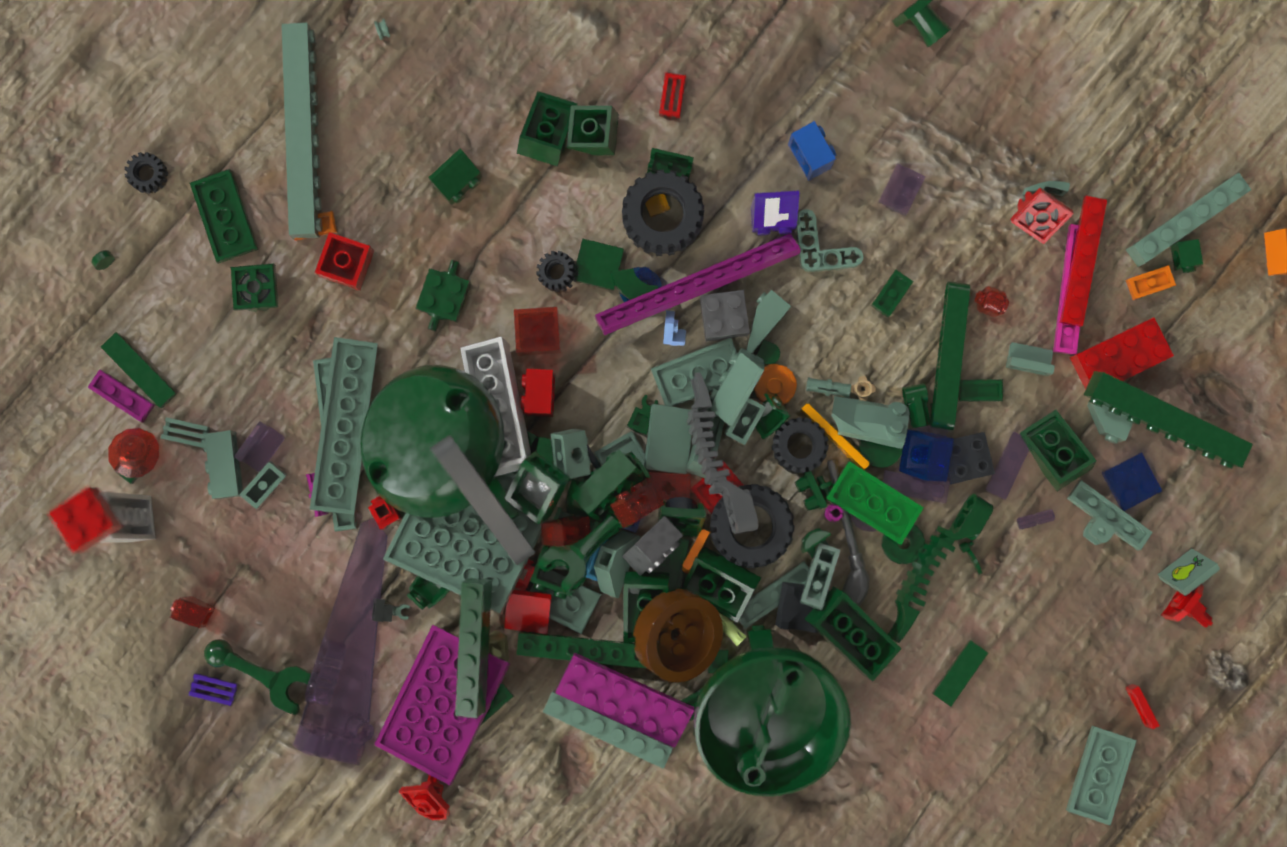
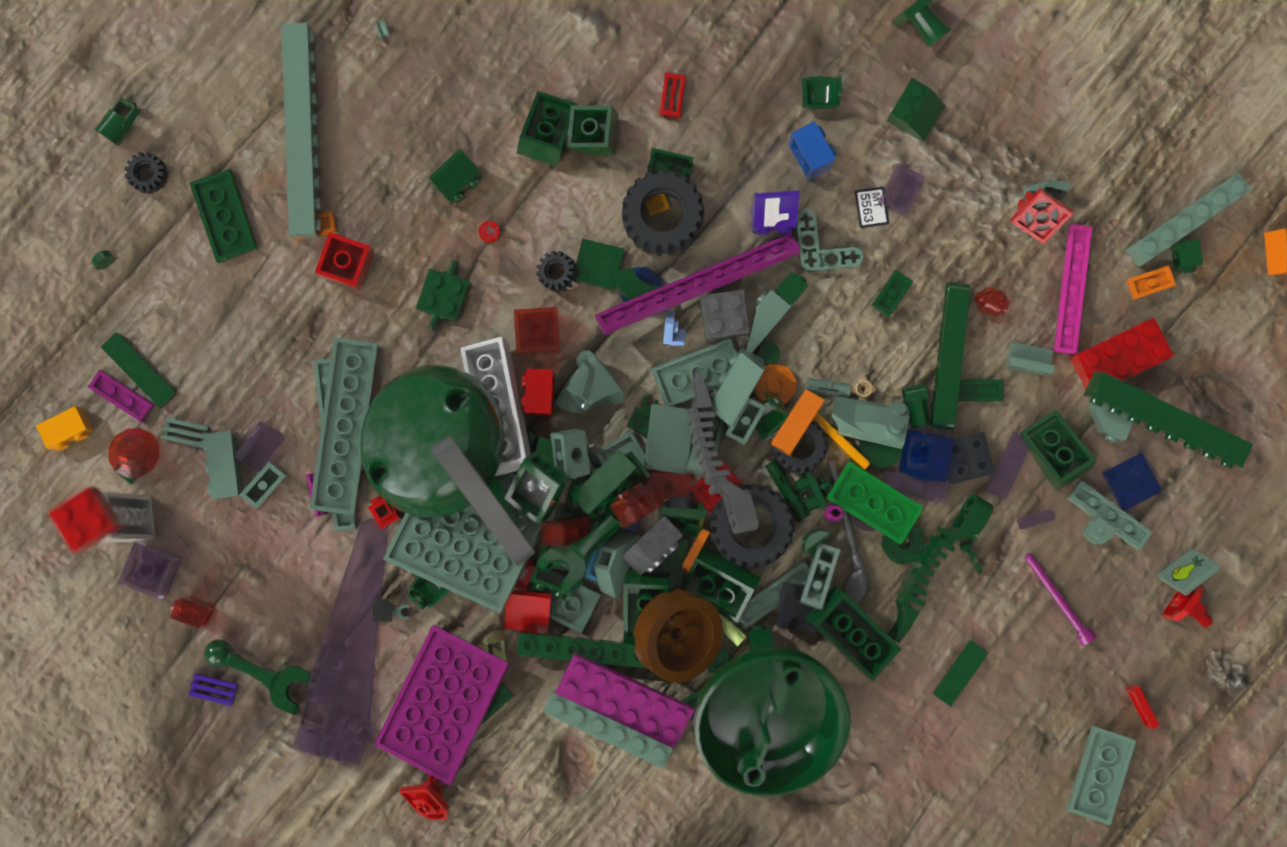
(65, 428): none -> light orange brick
(115, 126): none -> dark green piece
(150, 570): none -> clear purple brick
(254, 287): dark green piece -> none
(473, 647): dark green brick -> none
(489, 231): none -> red tile
(589, 386): none -> sand green piece
(787, 490): none -> dark green pin
(792, 288): none -> dark green brick
(797, 422): none -> orange tile
(821, 92): none -> dark green piece
(869, 210): none -> sticker
(916, 110): none -> dark green slope
(1083, 261): red plate -> none
(1084, 634): none -> magenta piece

